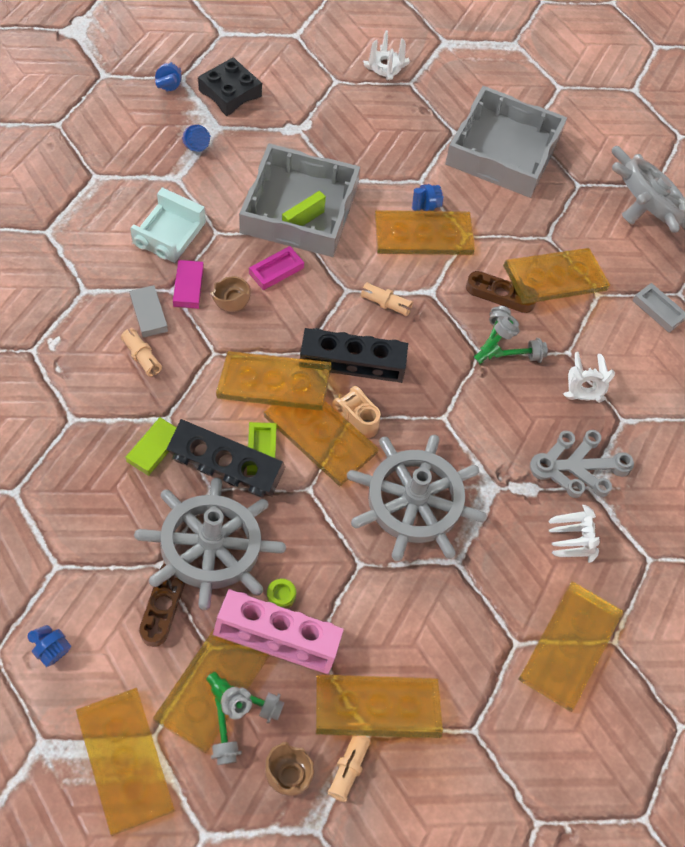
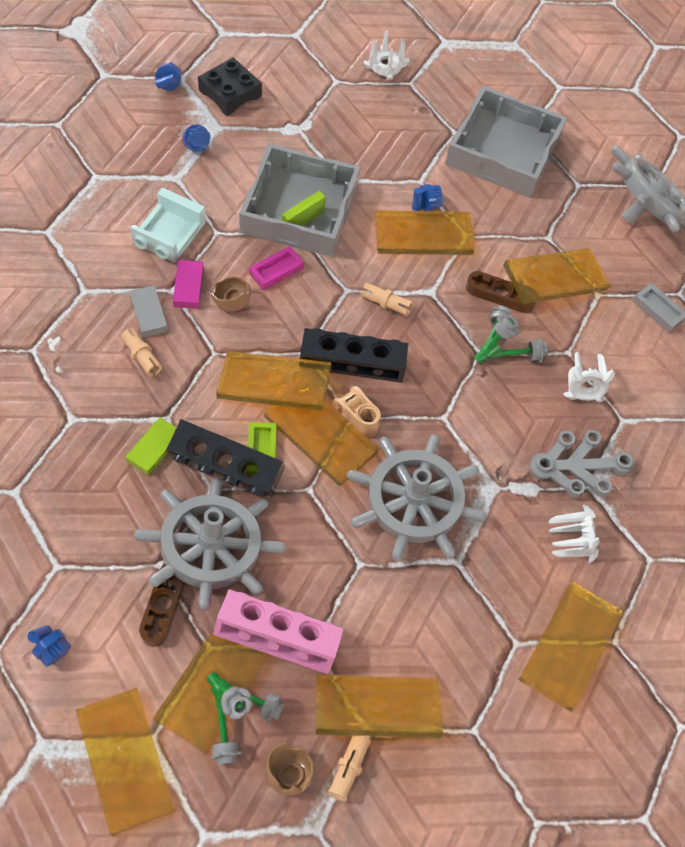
(282, 593): lime tile -> none

